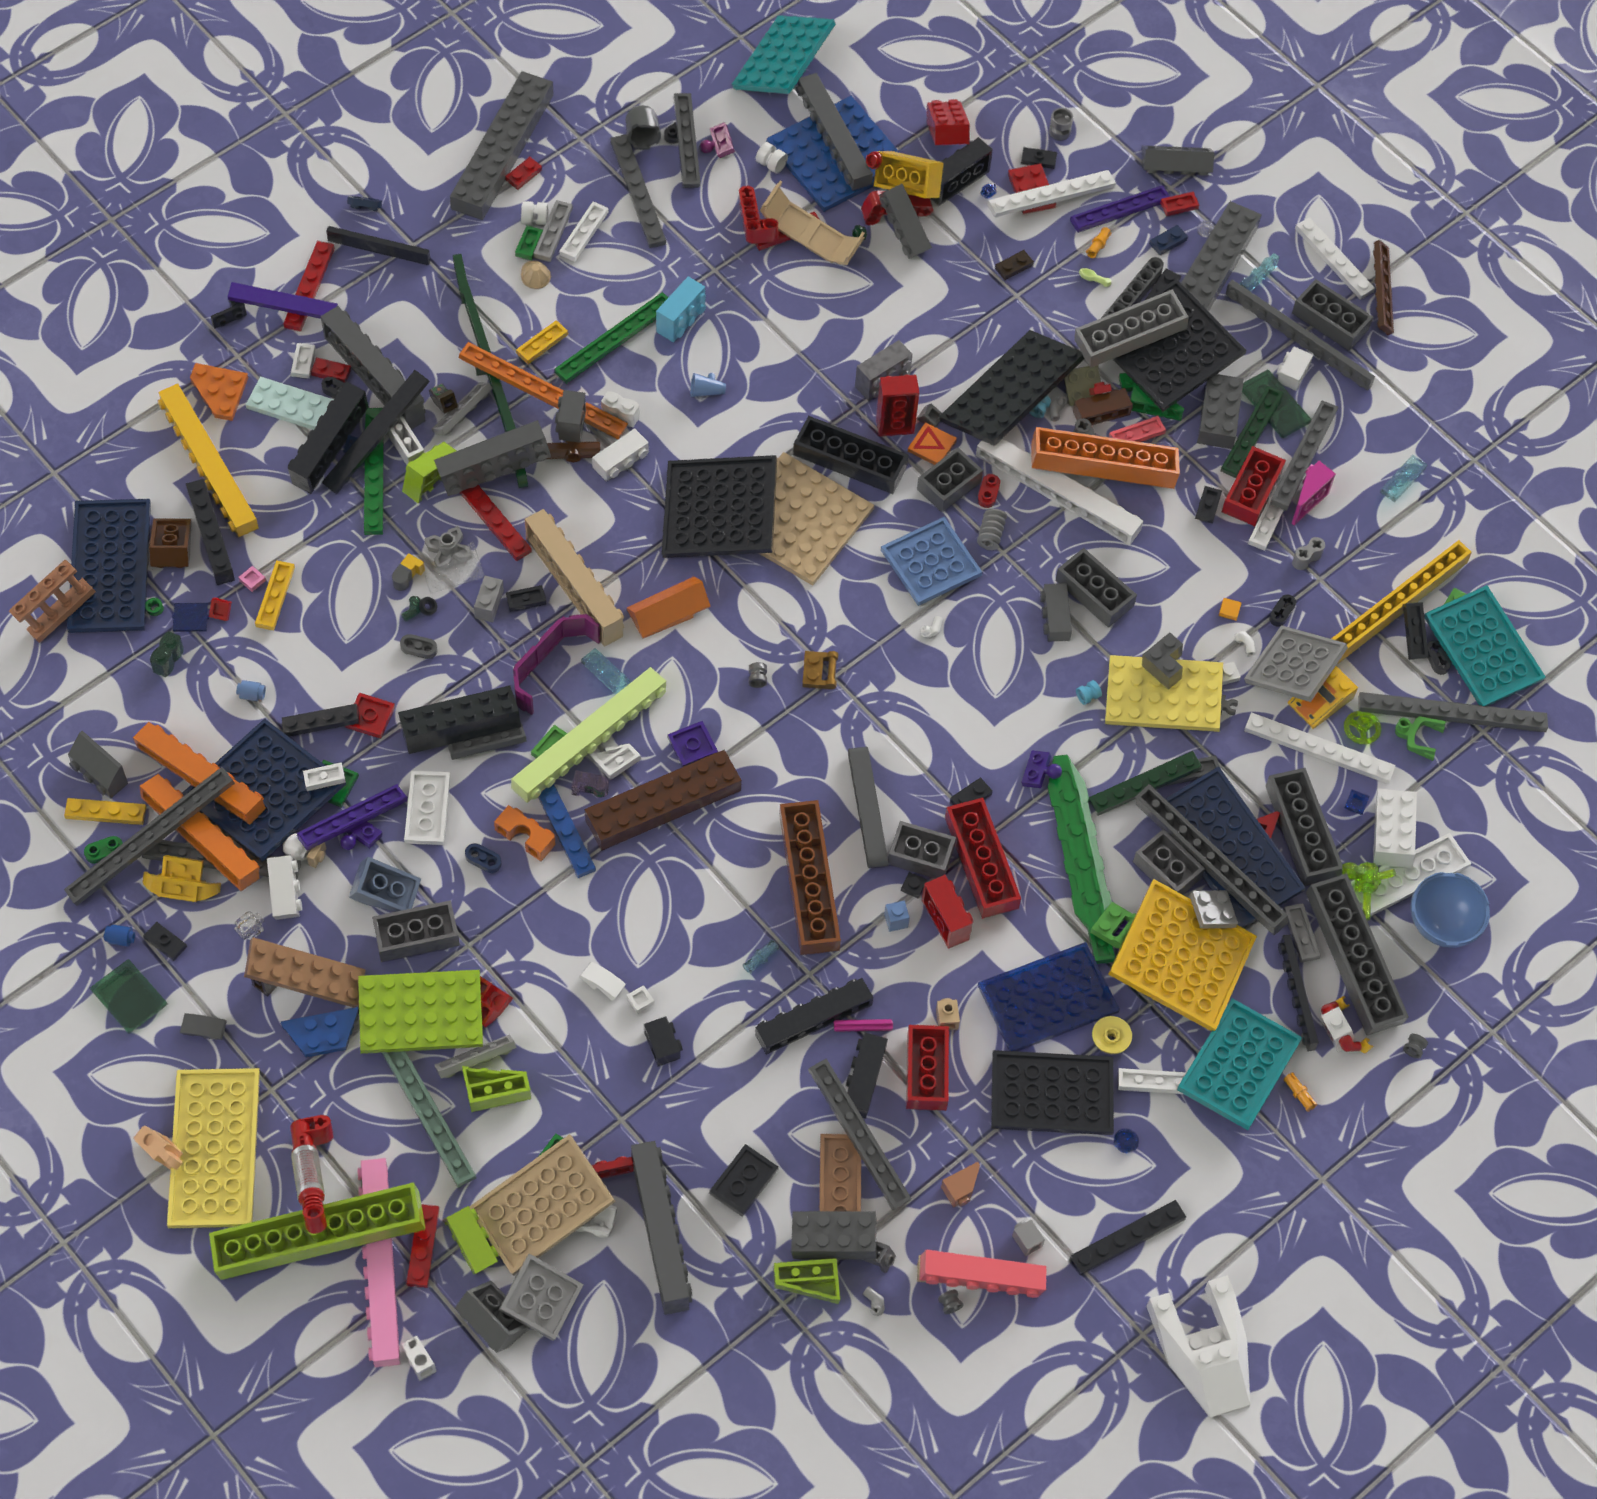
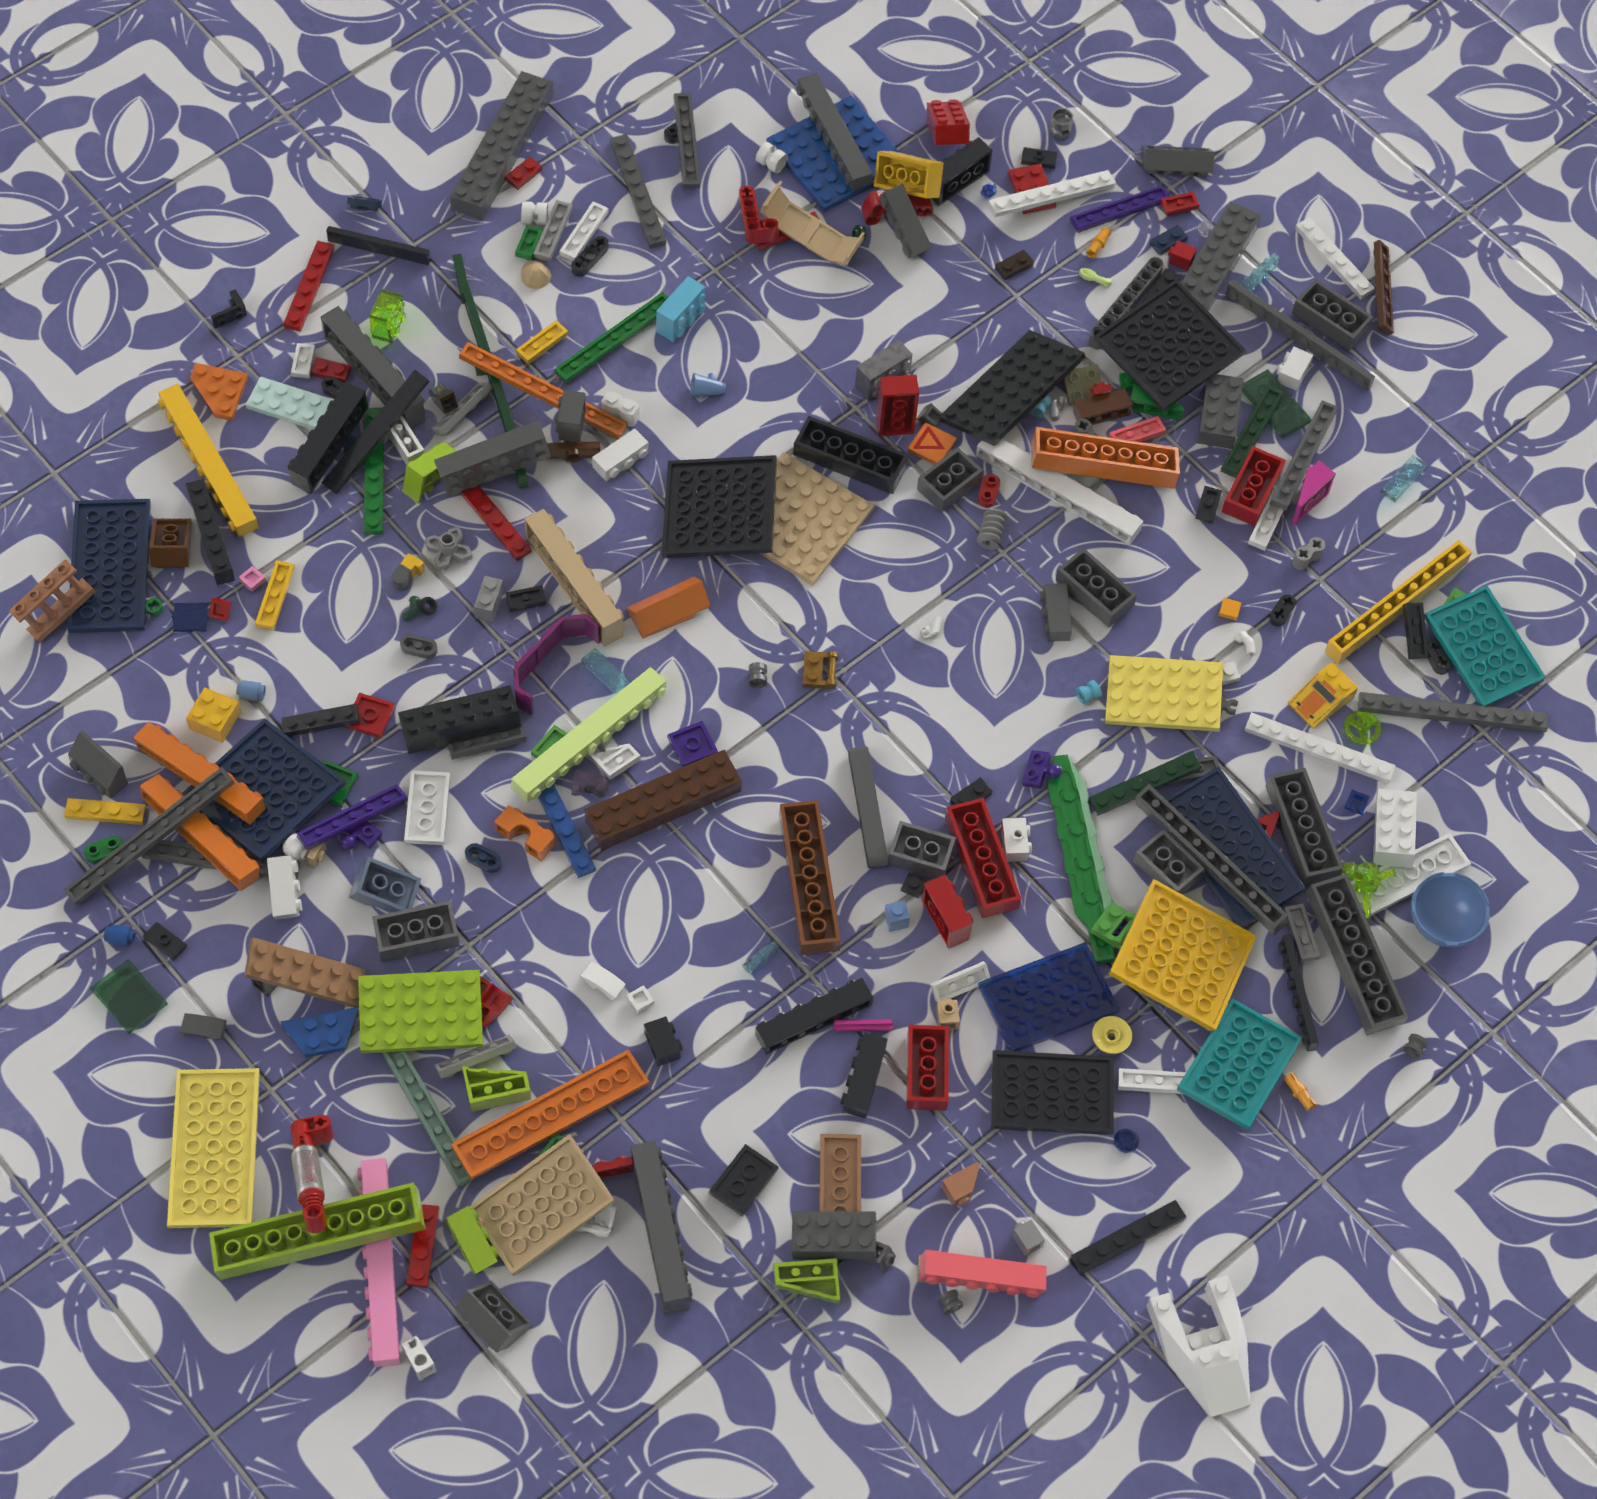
(159, 1147): light nougat piece -> none
(167, 653): clear green brick -> none
(181, 880): yellow plate -> none
(213, 715): none -> yellow brick
(249, 925): clear head -> none
(279, 300): dark purple tile -> none
(324, 776): white plate -> none
(387, 316): none -> clear neon green brick
(456, 570): clear wing -> none
(541, 1297): light grey plate -> none
(549, 1114): none -> orange plate
(590, 249): none -> black beam
(642, 127): dark grey cylinder -> none
(721, 141): magenta plate -> none
(783, 54): teal plate -> none
(859, 1134): dark grey plate -> none
(874, 160): red plate -> none
(877, 1301): light grey arm -> none
(931, 561): medium blue plate -> none
(960, 982): none -> white plate
(1015, 839): none -> white brick
(1131, 328): light grey brick -> none
(1161, 660): dark grey brick -> none
(1182, 255): none -> red brick
(1213, 909): light grey plate -> none
(1296, 663): light grey plate -> none
(1339, 1029): torso -> none
(1407, 731): bright green piece -> none

